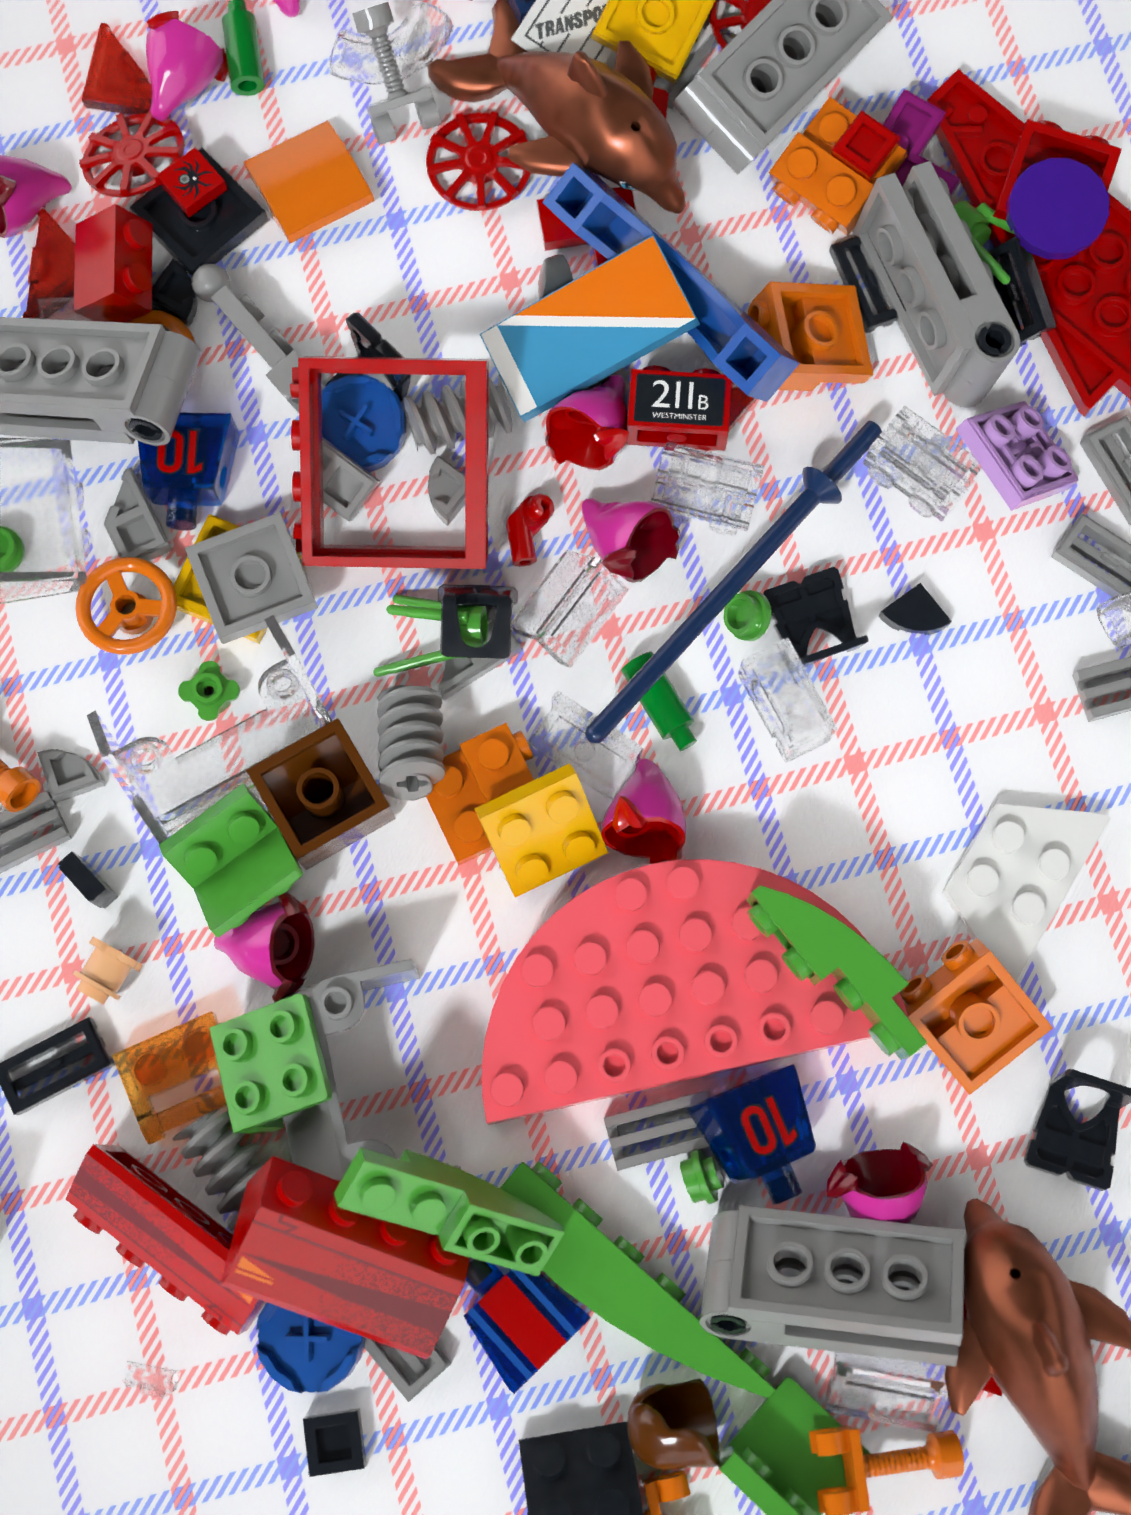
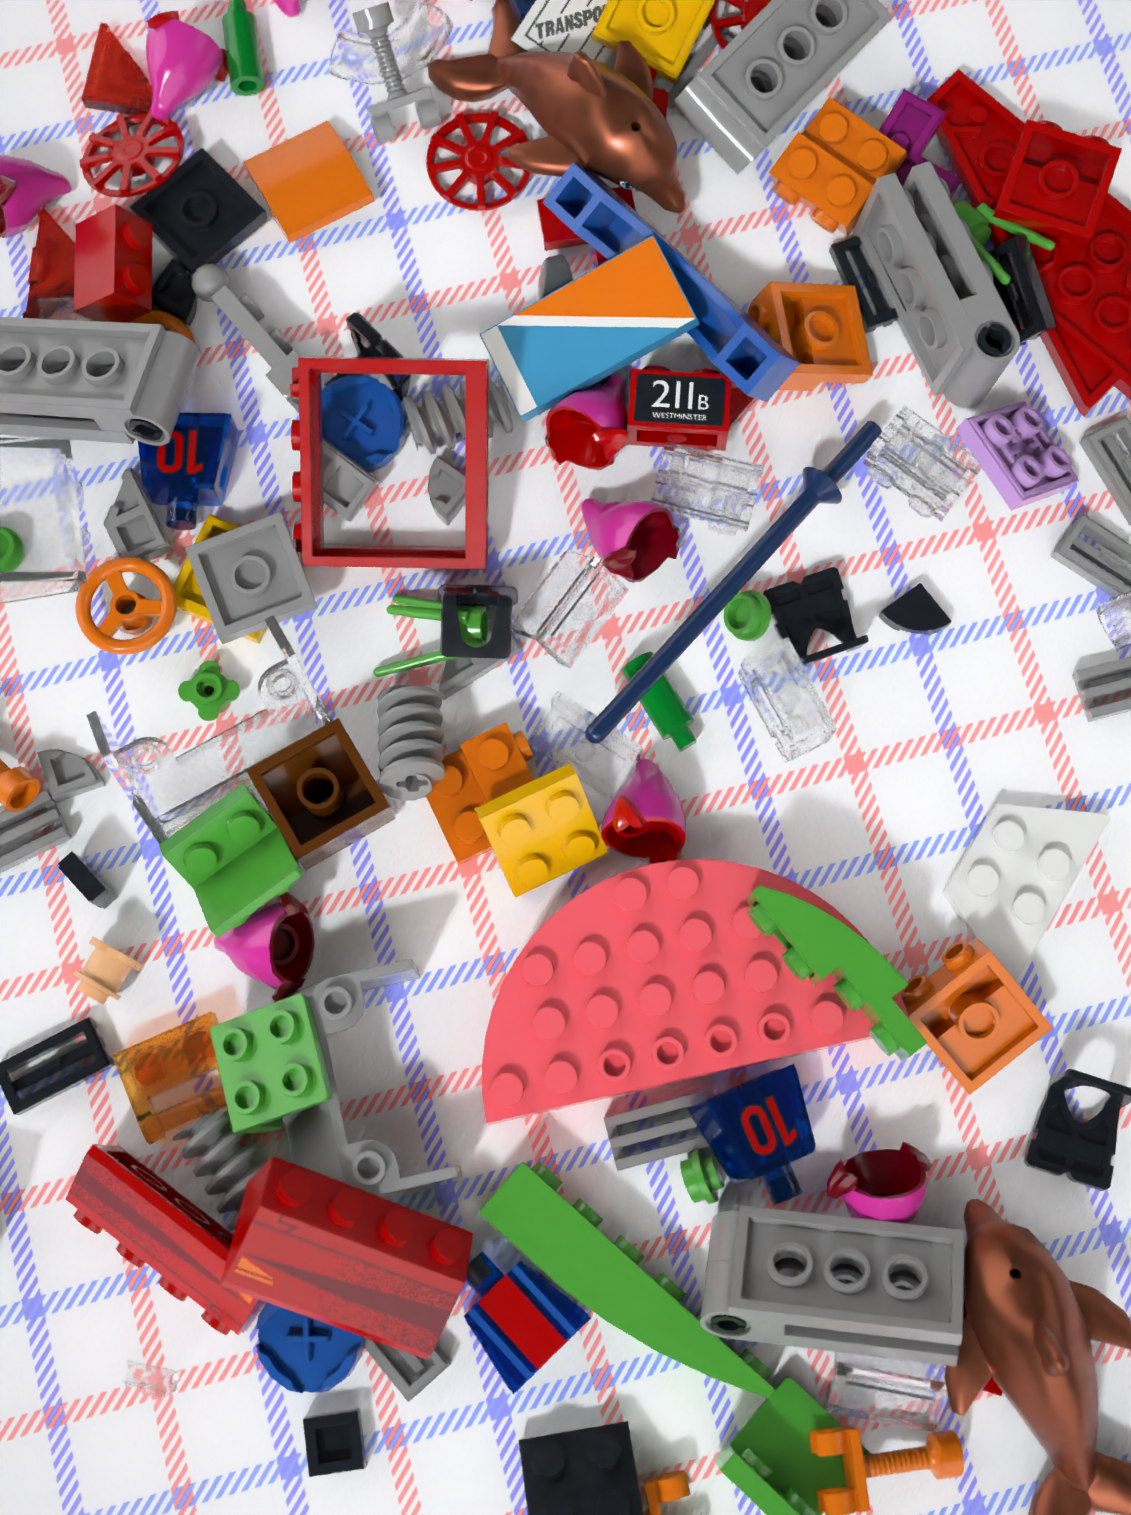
(192, 182): red tile -> none
(448, 1202): bright green slope -> none
(525, 524): red arm -> none
(674, 1426): reddish brown hair -> none
(866, 146): red tile -> none
(1057, 208): dark purple tile -> none

